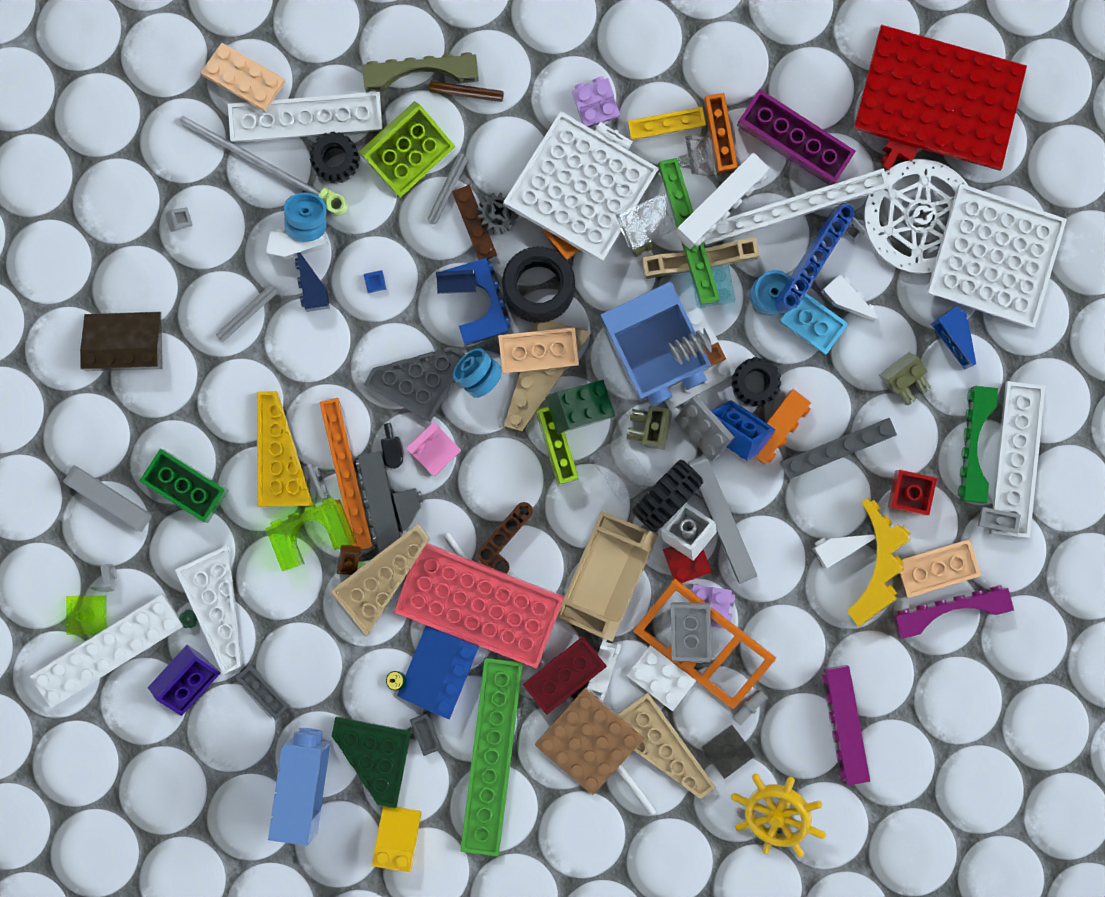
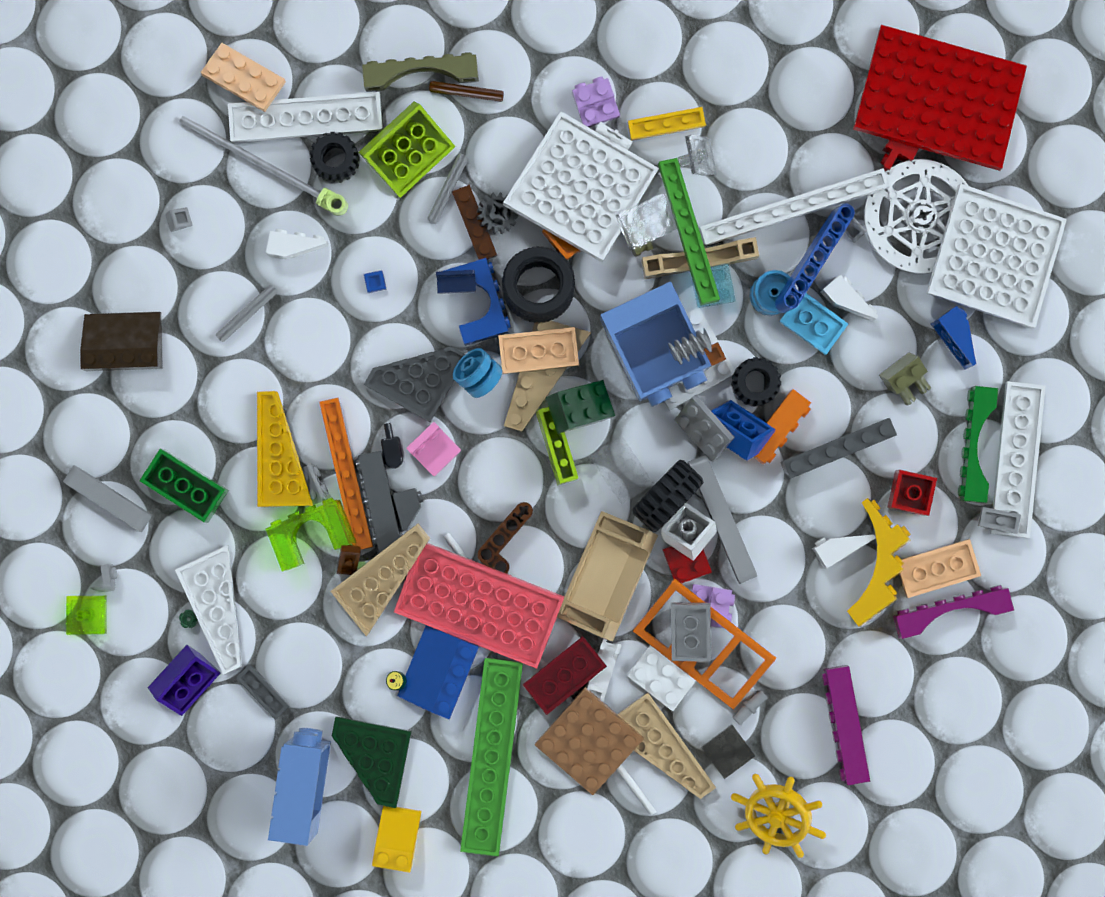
(106, 650): white plate -> none
(305, 217): dark azure wheel -> none
(314, 292): dark blue slope -> none
(425, 734): dark grey plate -> none
(656, 427): olive brick -> none
(720, 133): orange brick -> none
(721, 201): white brick -> none
(795, 138): magenta brick -> none

